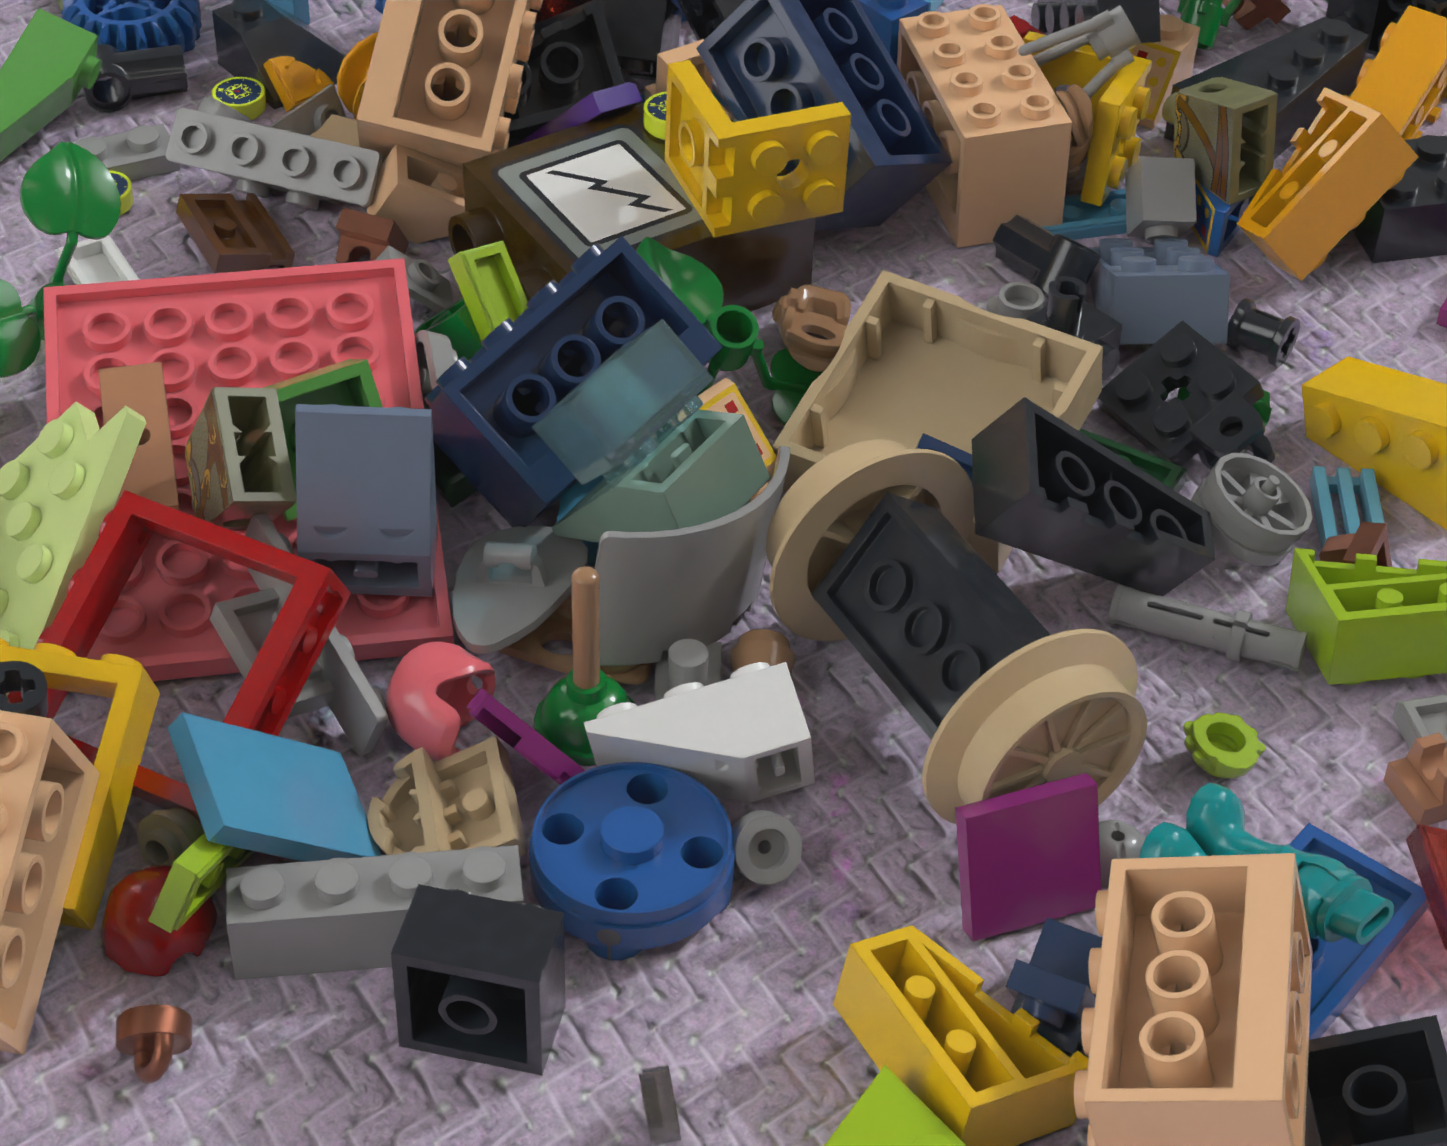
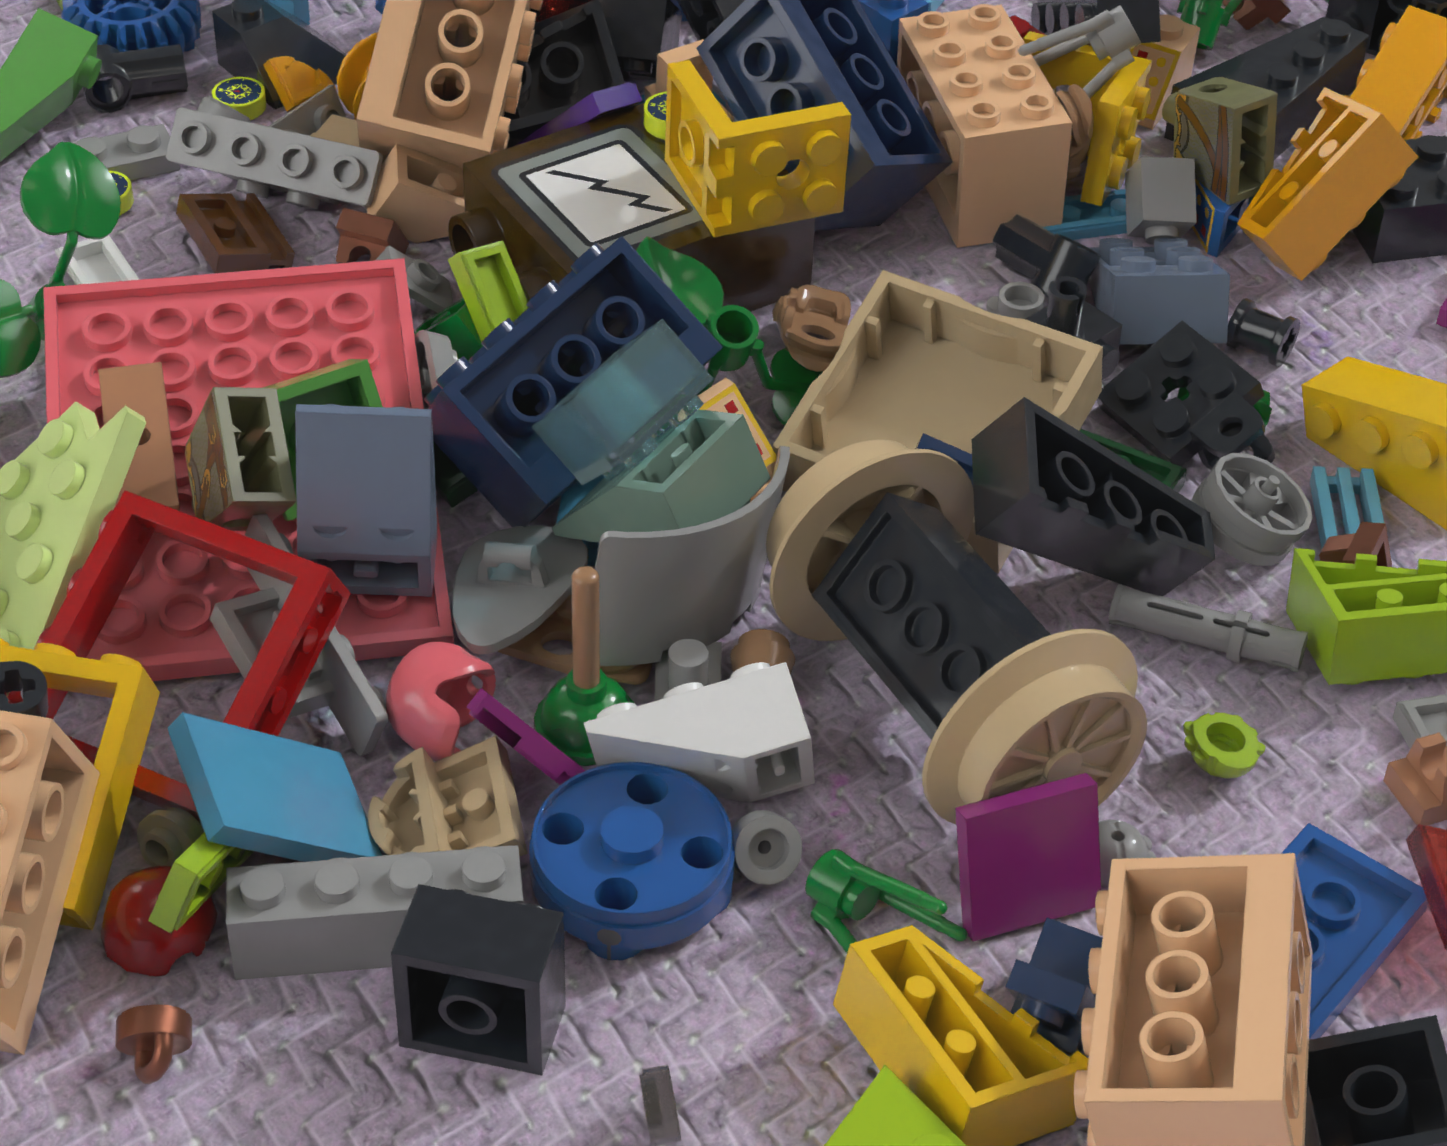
(852, 890): none -> green plant
(1333, 896): teal piece -> none

